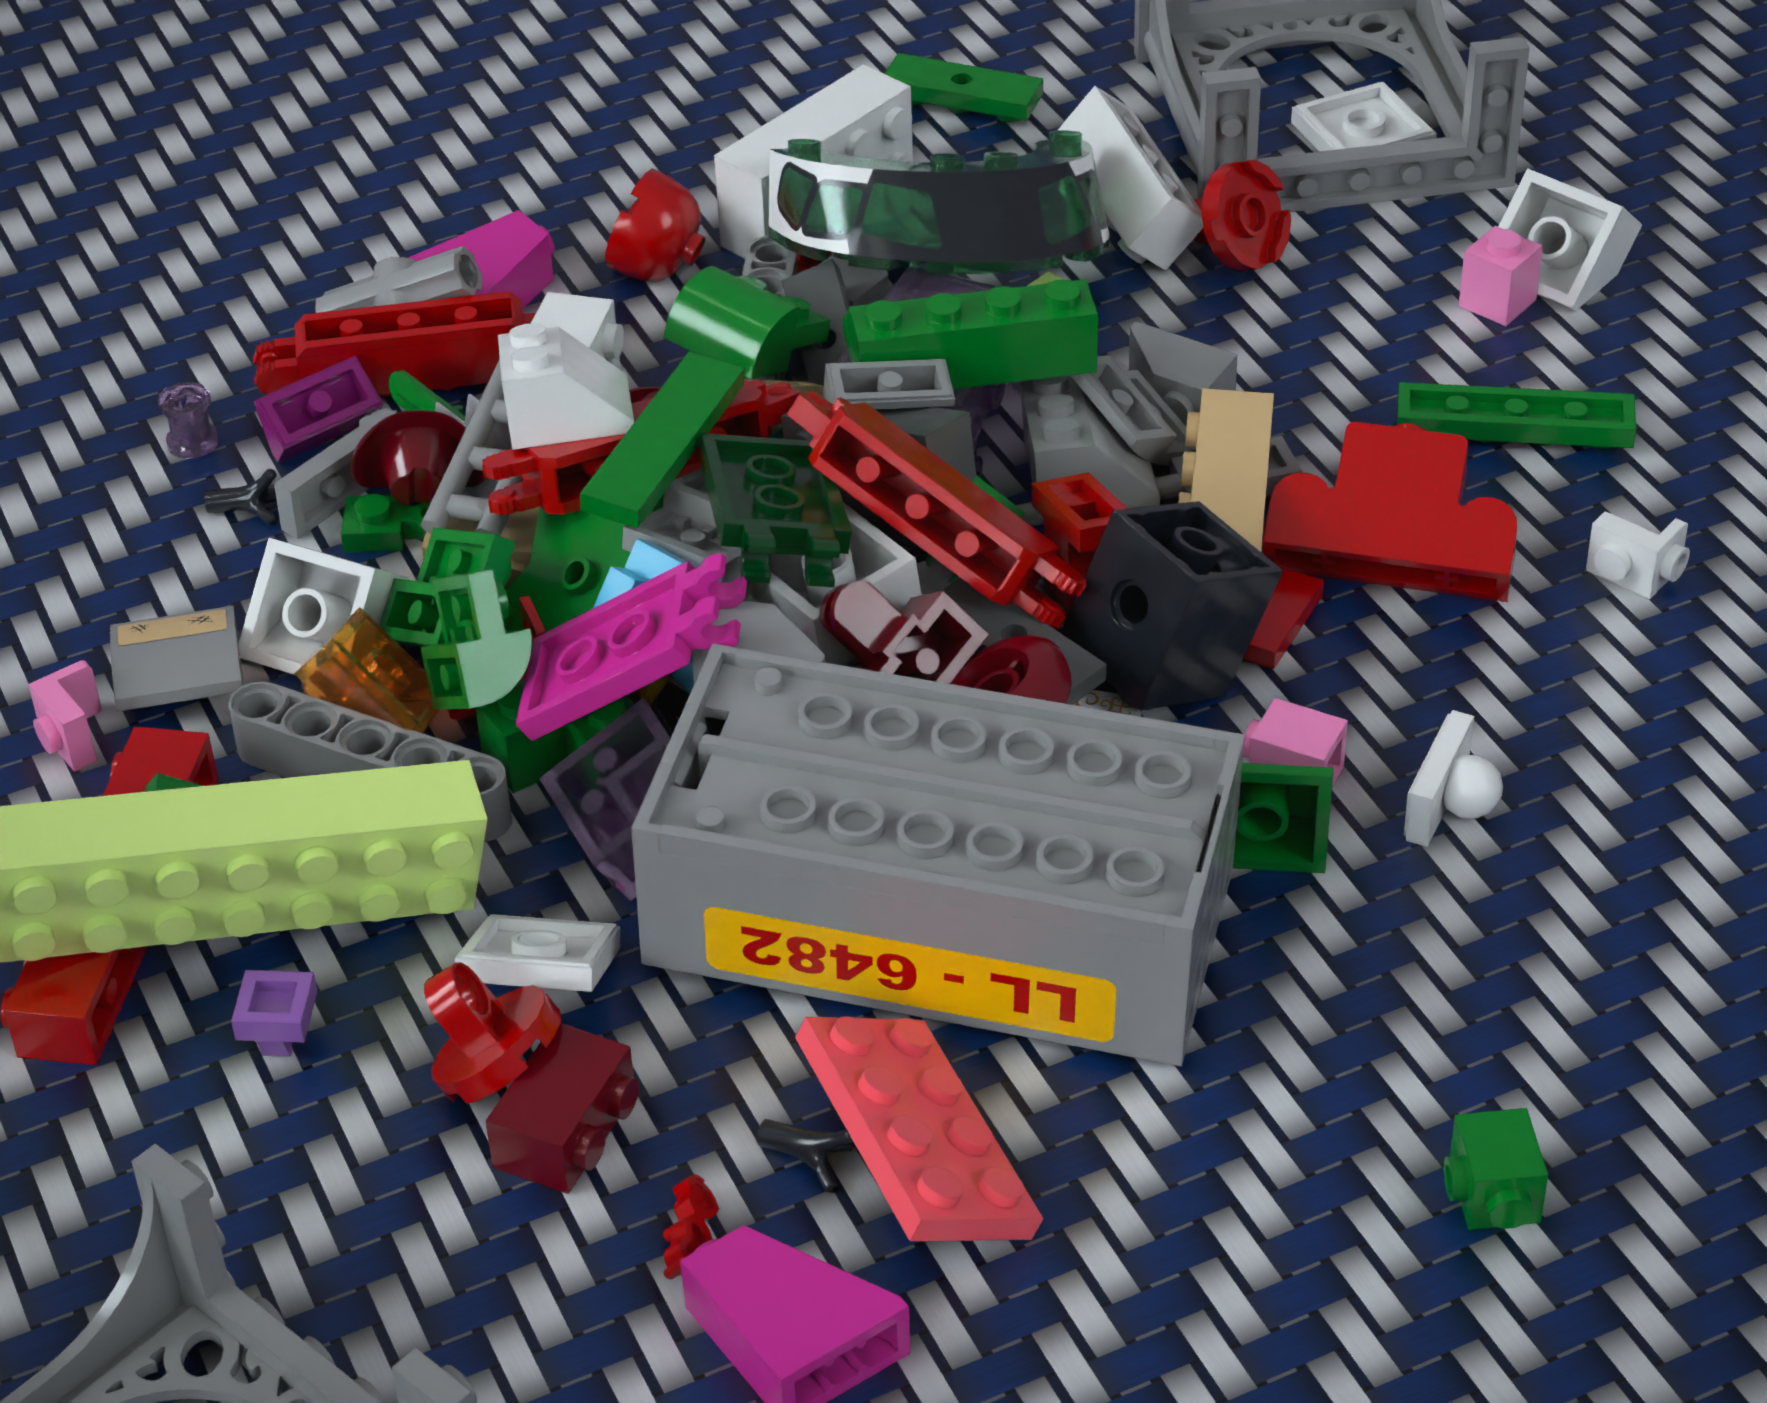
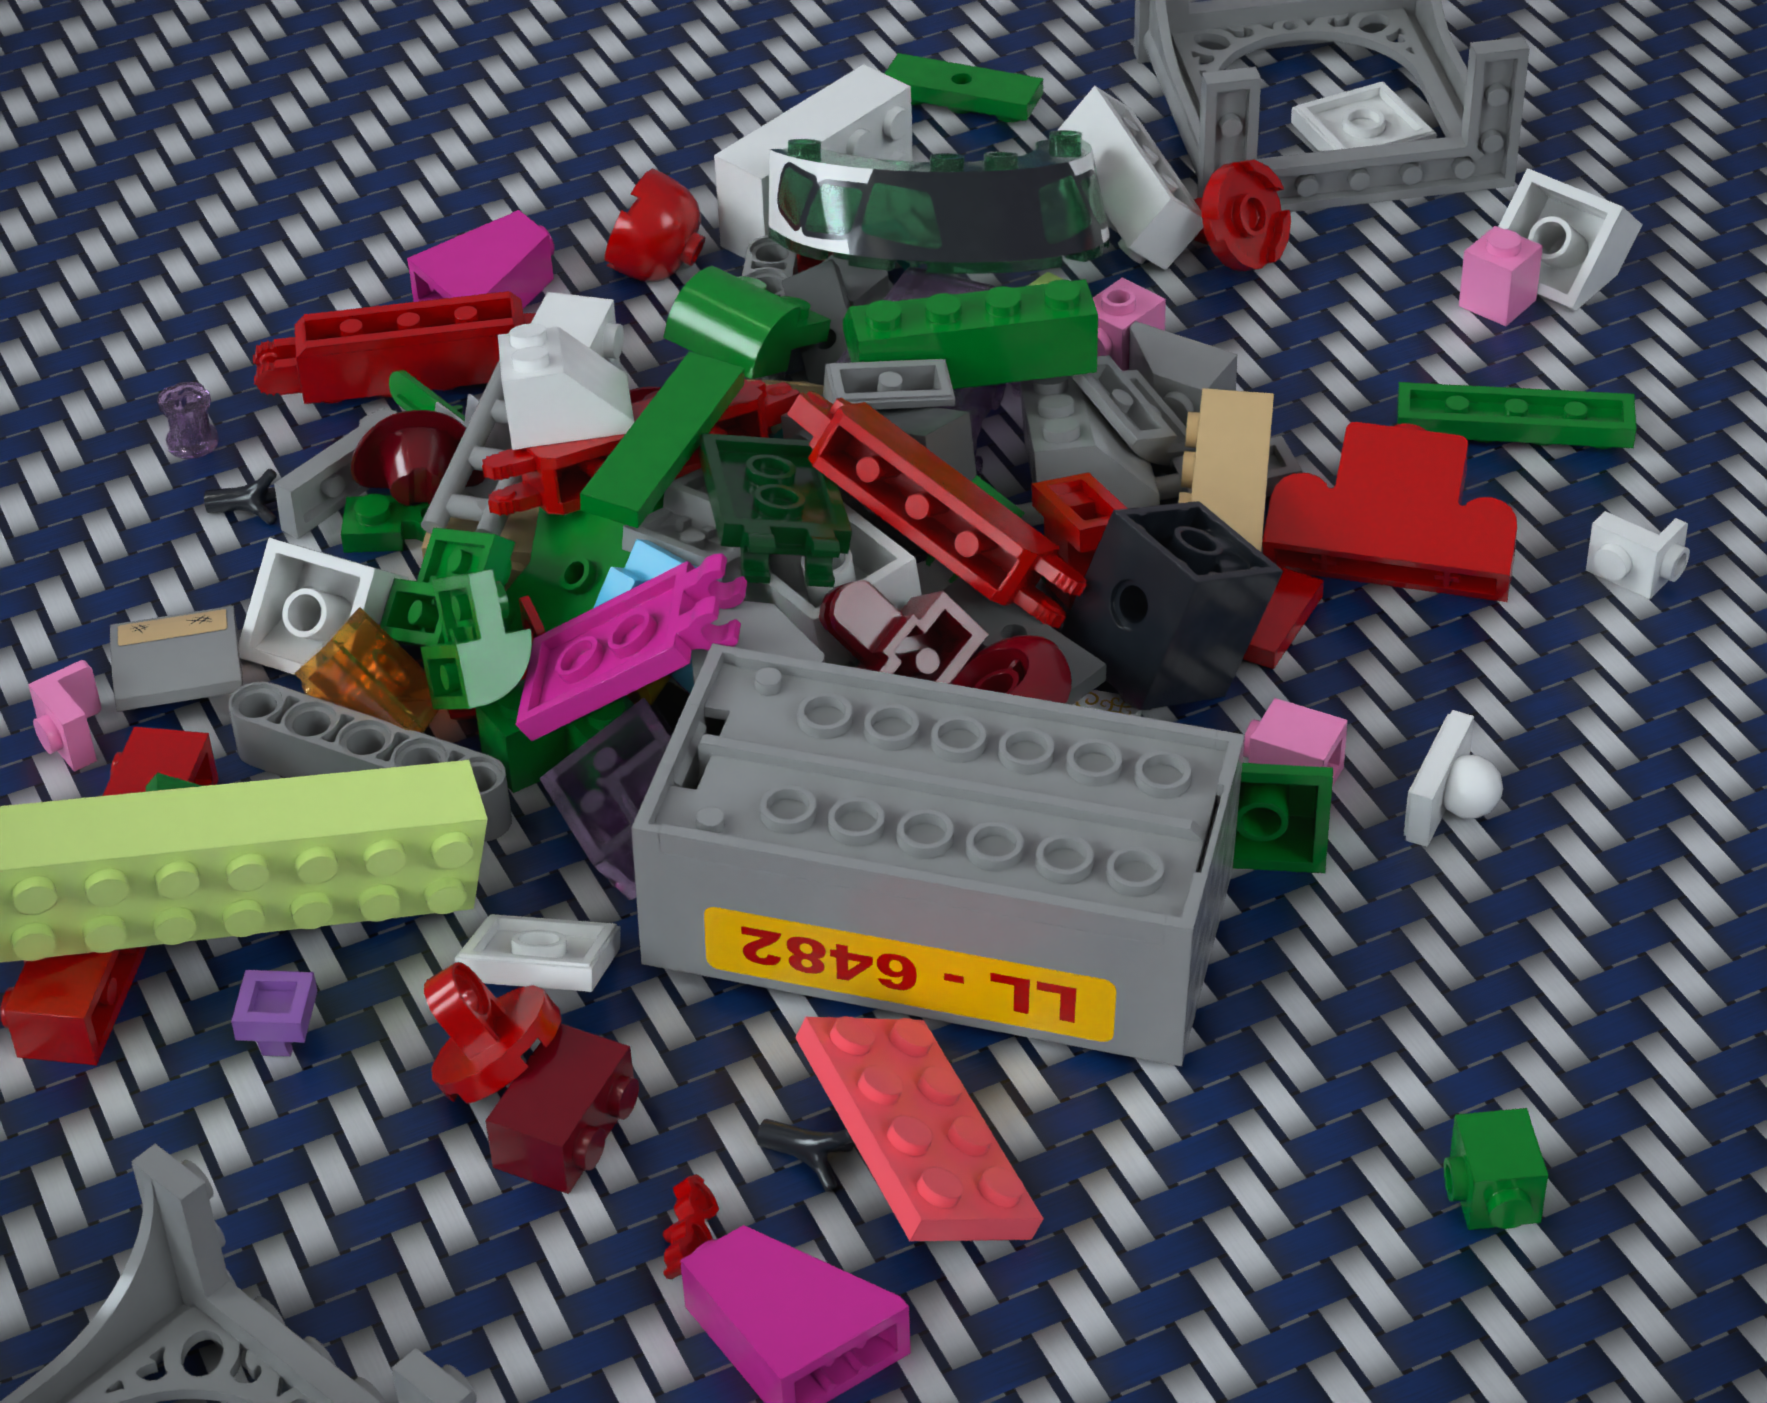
(317, 408): magenta slope -> none
(407, 280): light grey piece -> none
(1117, 310): none -> bright pink brick

